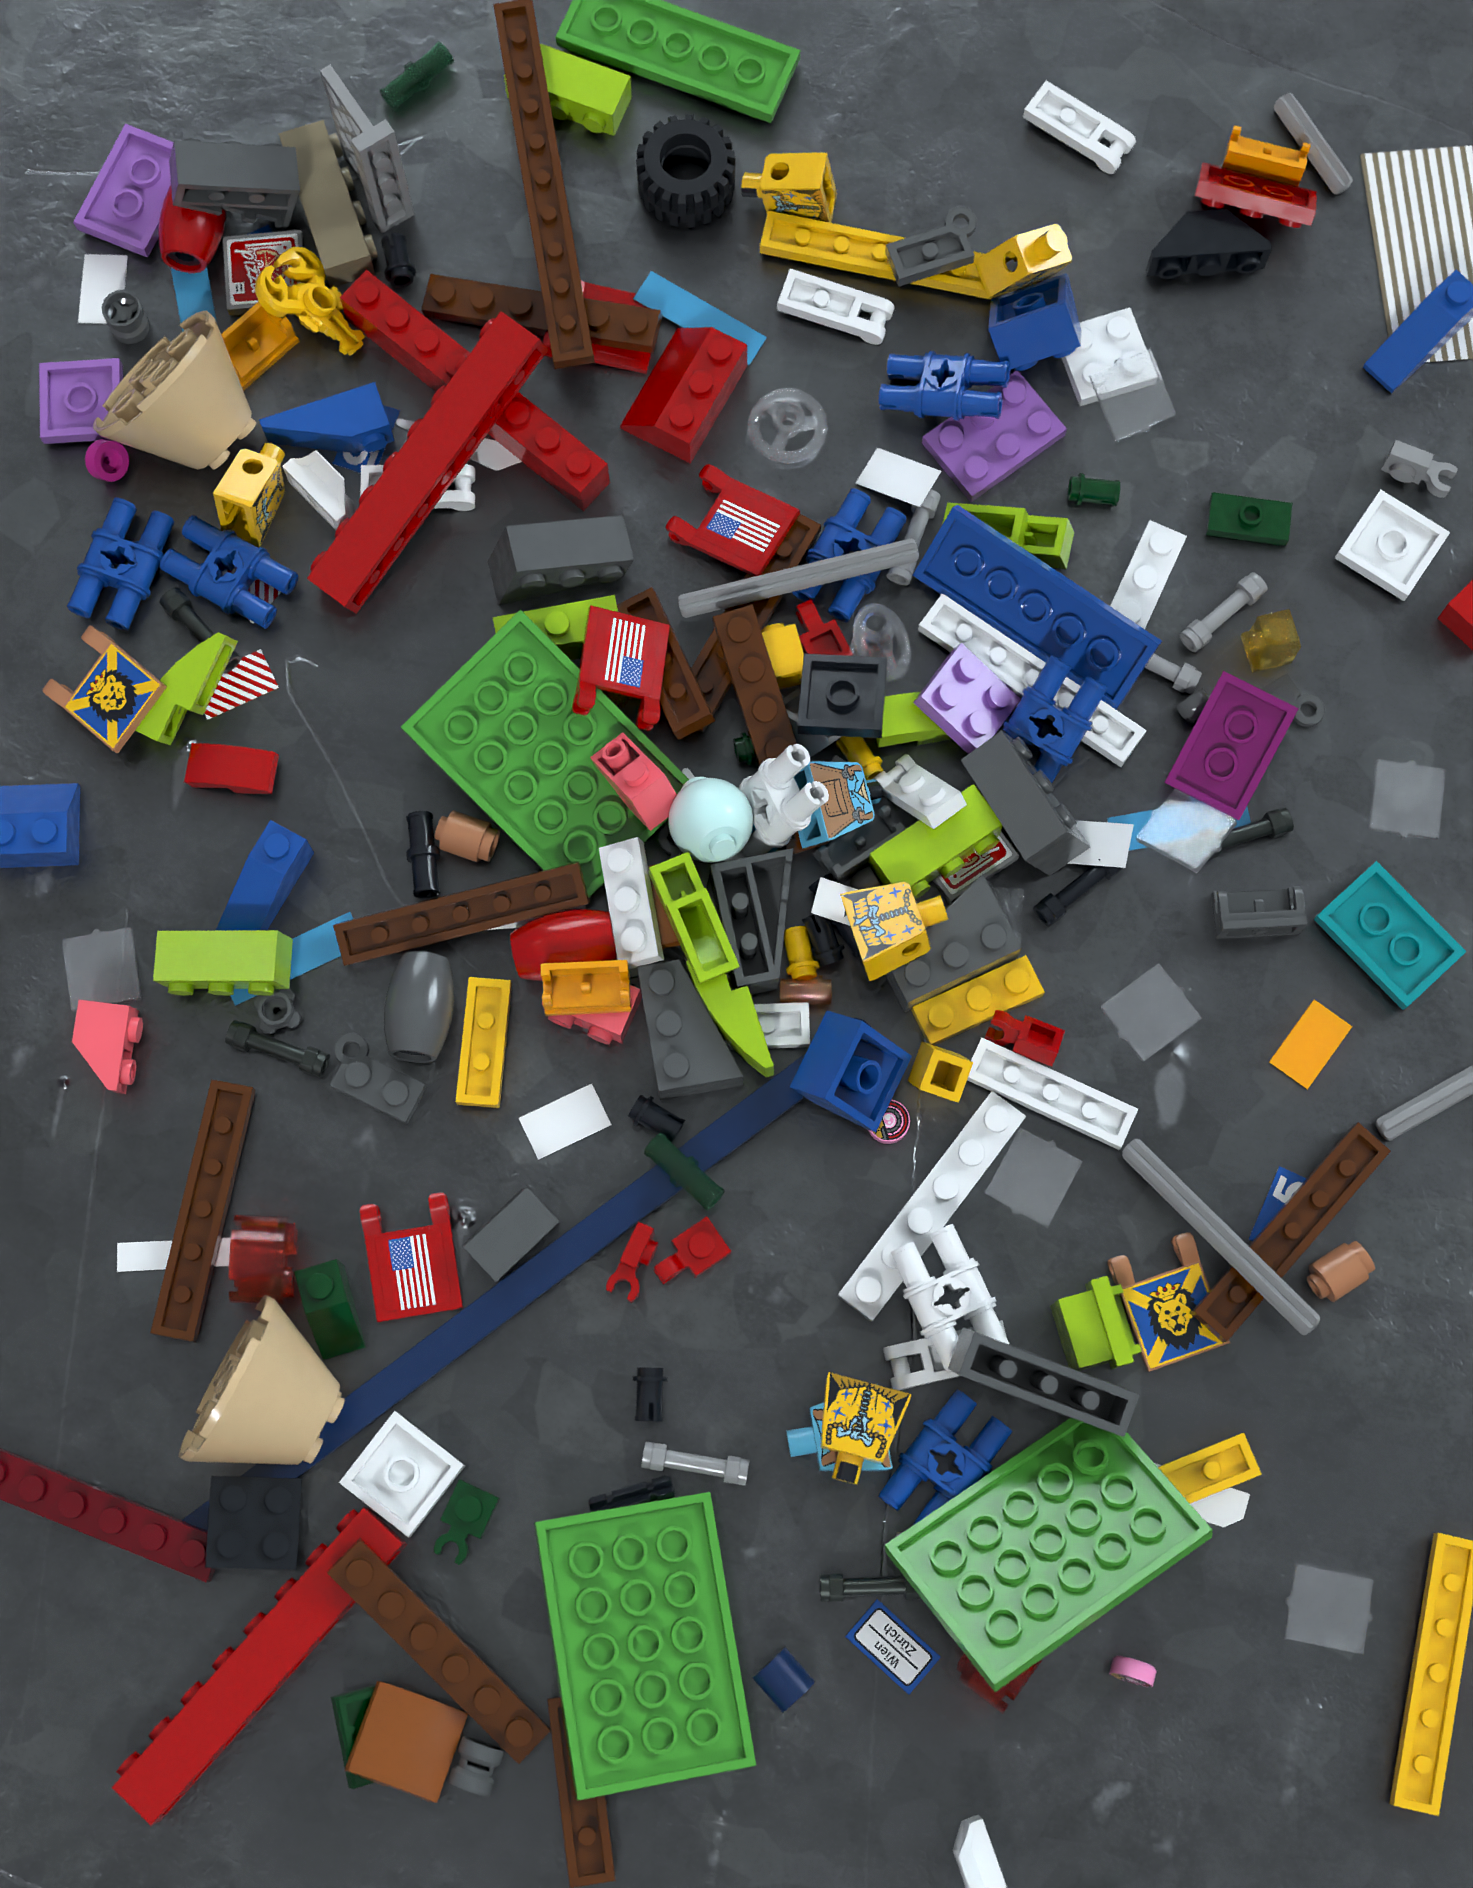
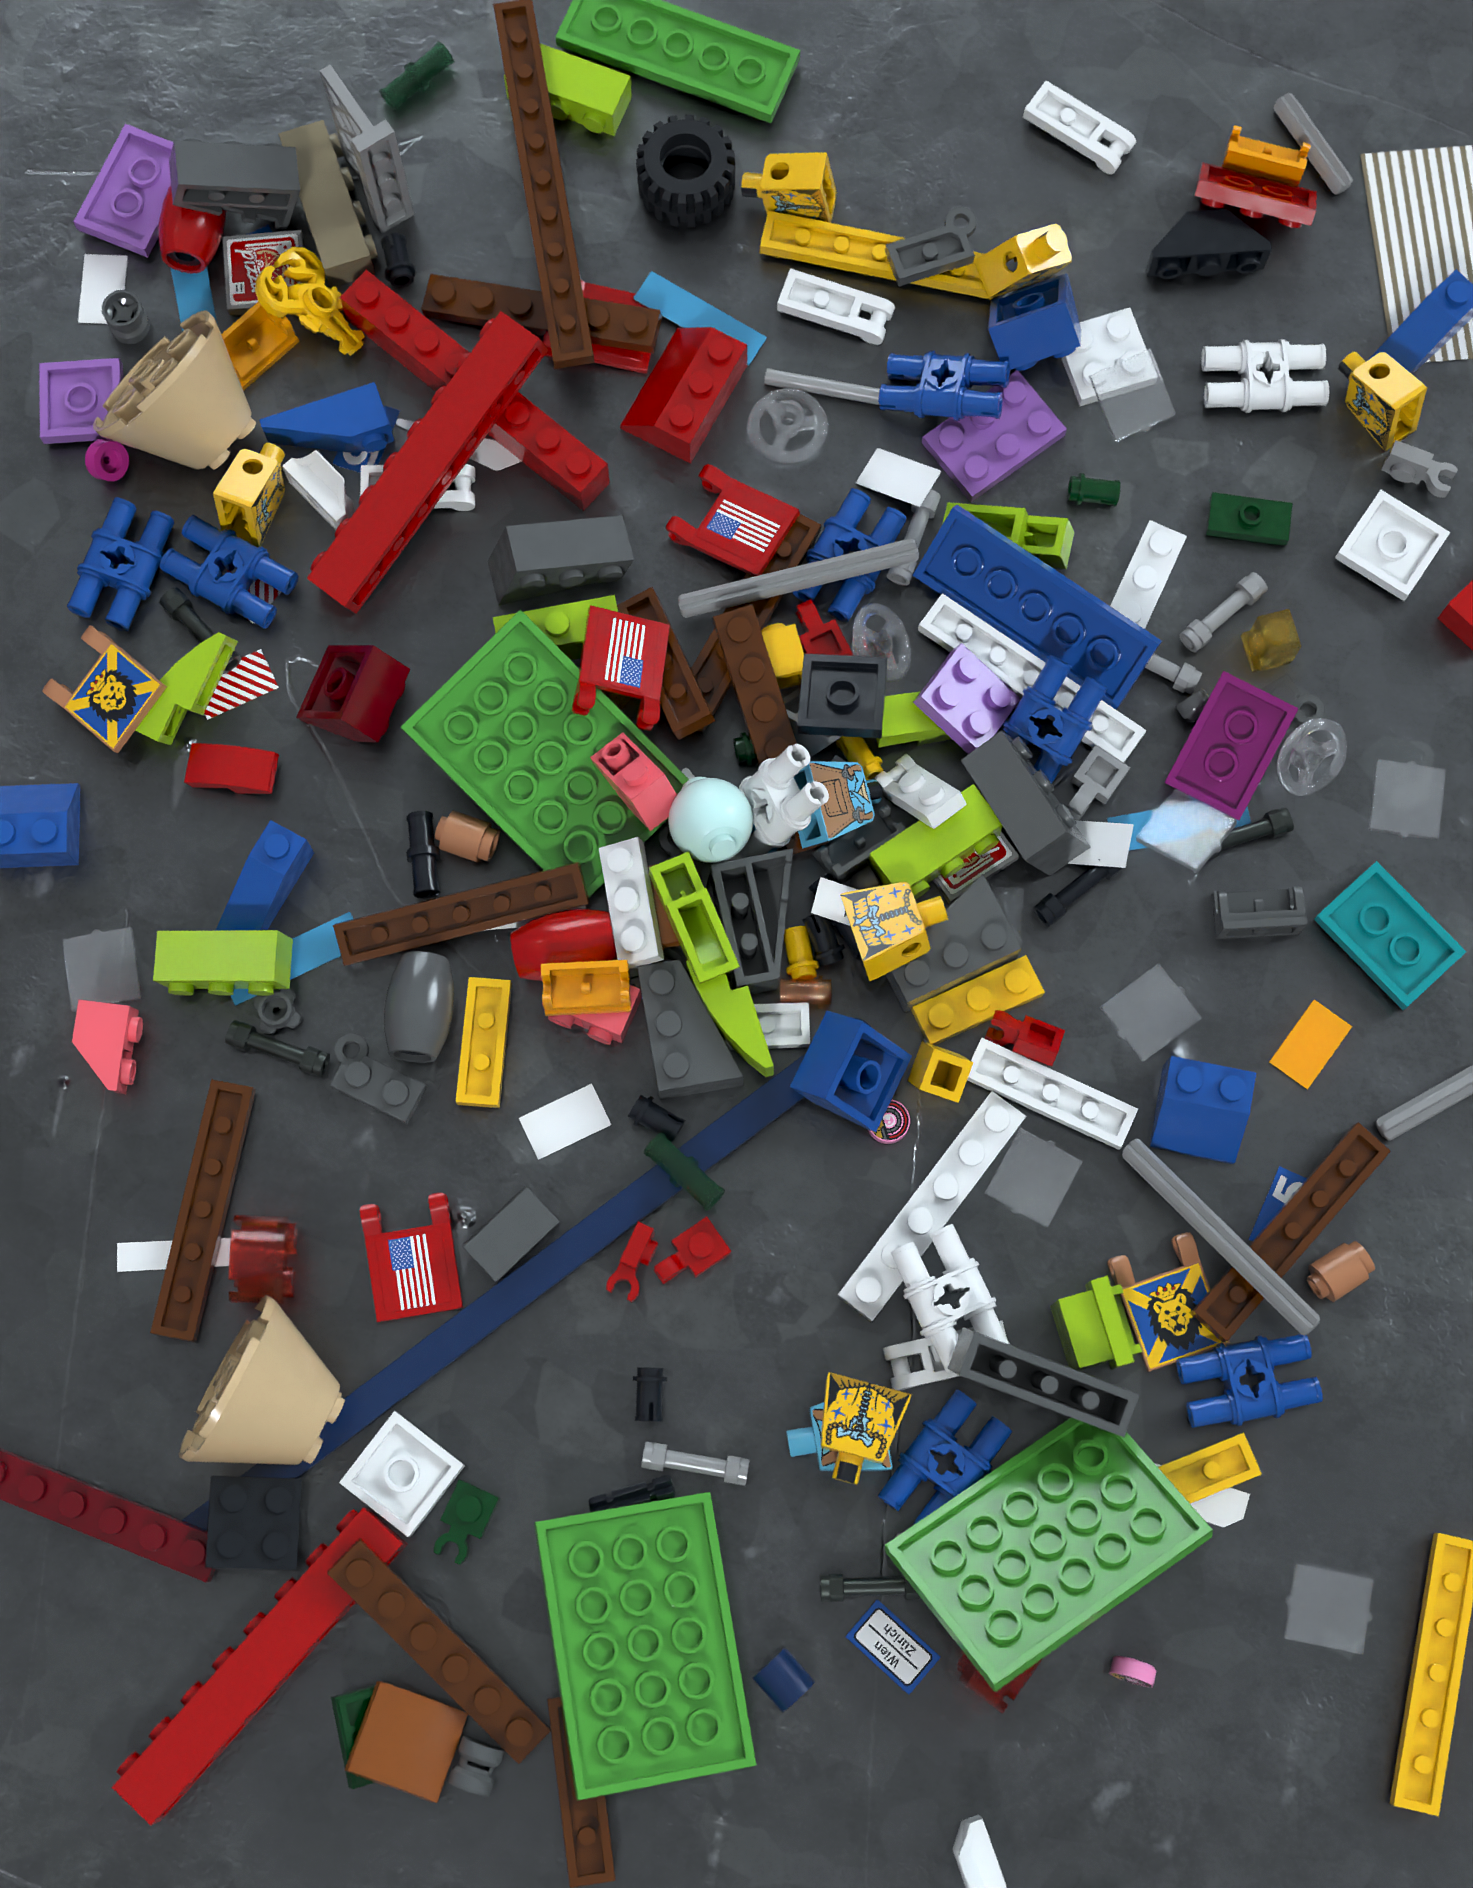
(330, 1308): dark green slope -> none
(354, 692): none -> dark red slope
(822, 386): none -> light grey bar
(1097, 779): none -> light grey plate
(1202, 1109): none -> blue slope
(1238, 1401): none -> blue pin
(1254, 390): none -> white pin
(1308, 754): none -> clear piece
(1383, 396): none -> yellow torso

